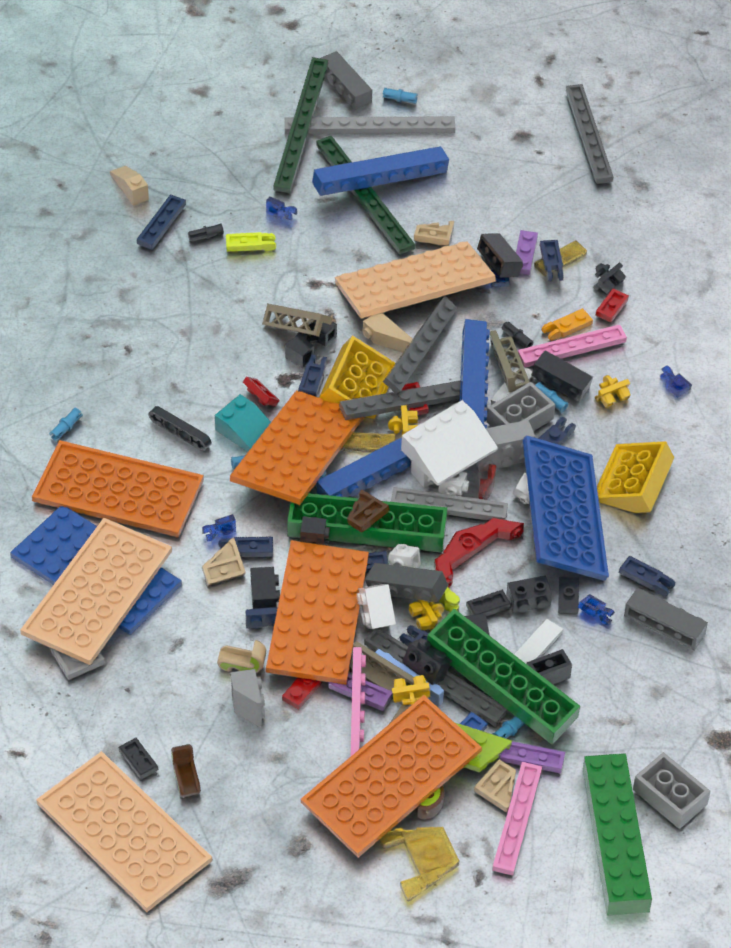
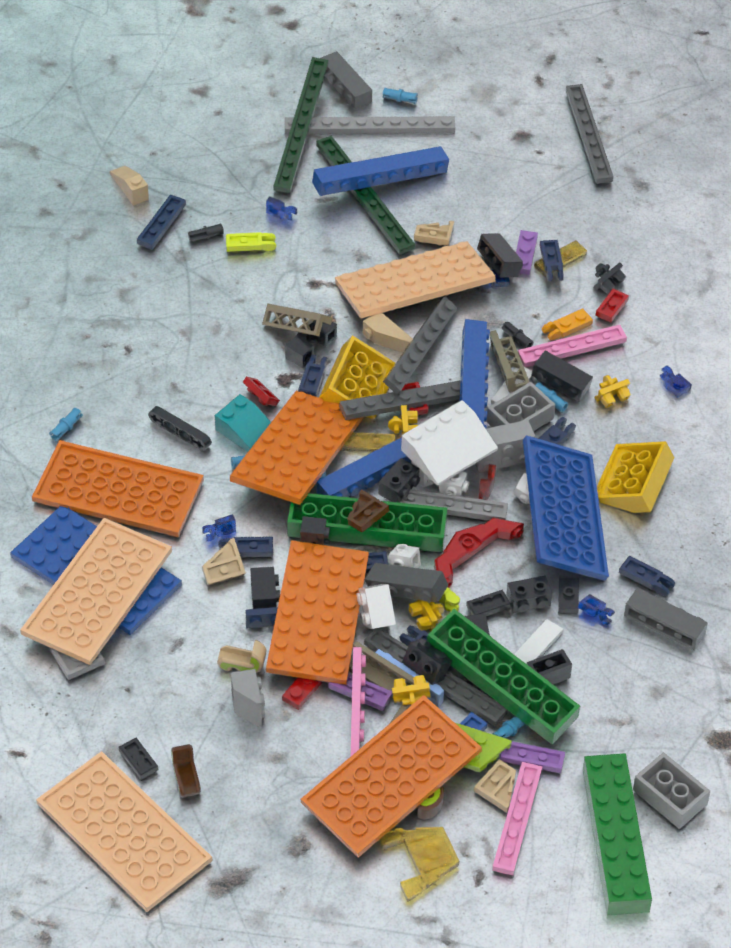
(399, 481): none -> black brick

